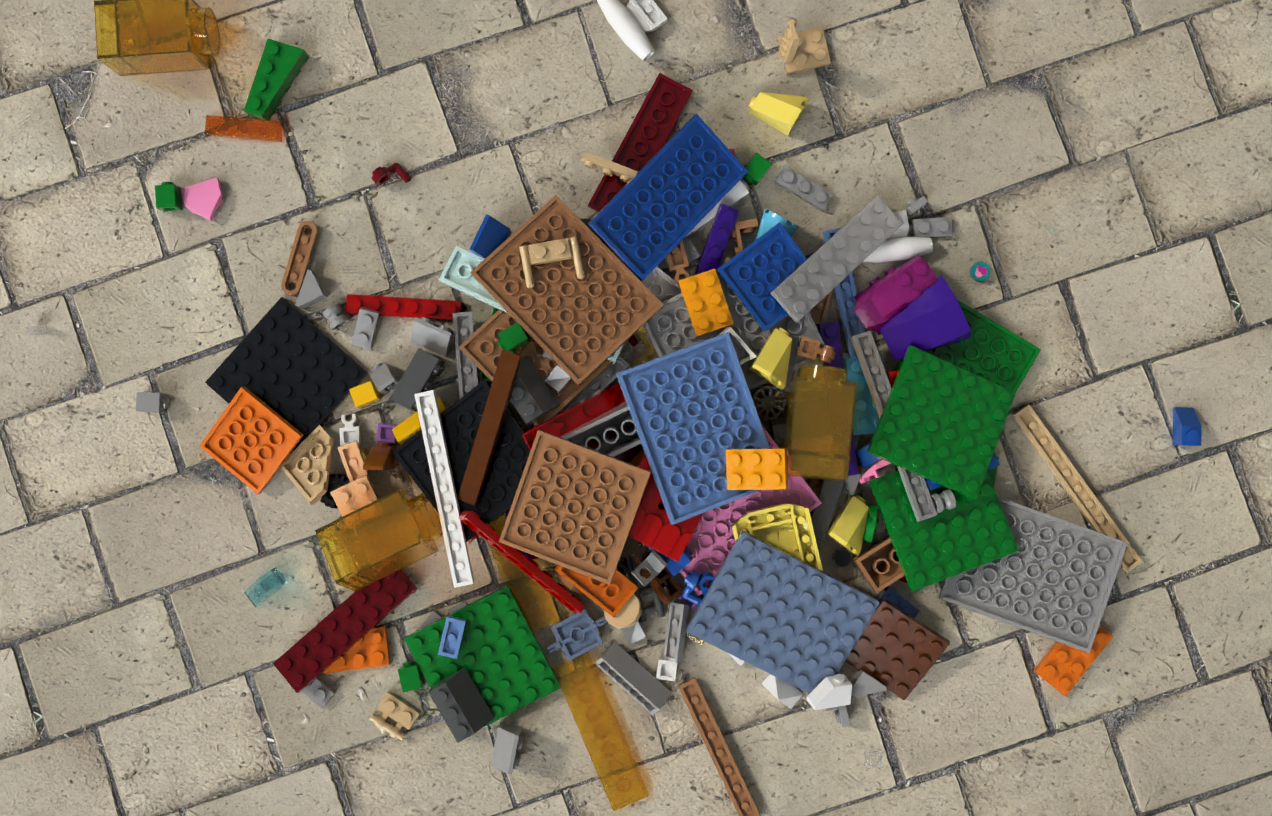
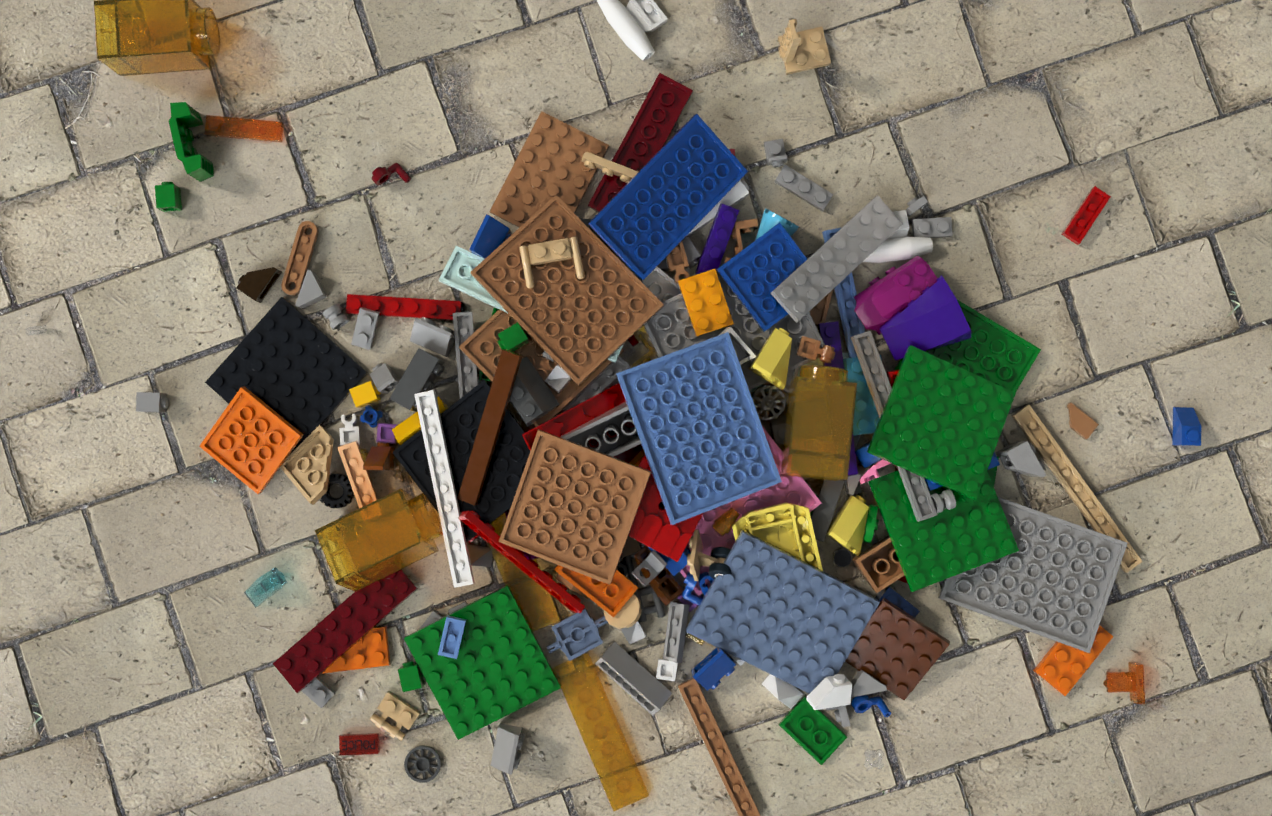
(181, 120): none -> green plate
(203, 198): bright pink slope -> none
(258, 283): none -> dark brown slope
(273, 78): green wedge -> none
(354, 495): light nougat plate -> none
(359, 744): none -> clear red tile
(366, 416): none -> blue plate
(422, 764): none -> dark grey wheel
(461, 704): dark grey slope -> none
(480, 555): none -> light grey slope
(546, 168): none -> medium nougat plate
(713, 668): none -> blue slope
(714, 562): none -> tan plate
(724, 523): none -> clear yellow cone
(756, 169): green brick -> none
(757, 469): light orange plate -> none
(775, 153): none -> light grey bracket
(778, 110): light yellow slope -> none
(812, 731): none -> green tile
(863, 703): none -> blue plate
(979, 271): teal tile -> none
(1021, 459): none -> light grey slope
(1080, 422): none -> medium nougat tile
(1086, 215): none -> red plate
(1128, 682): none -> clear orange piece

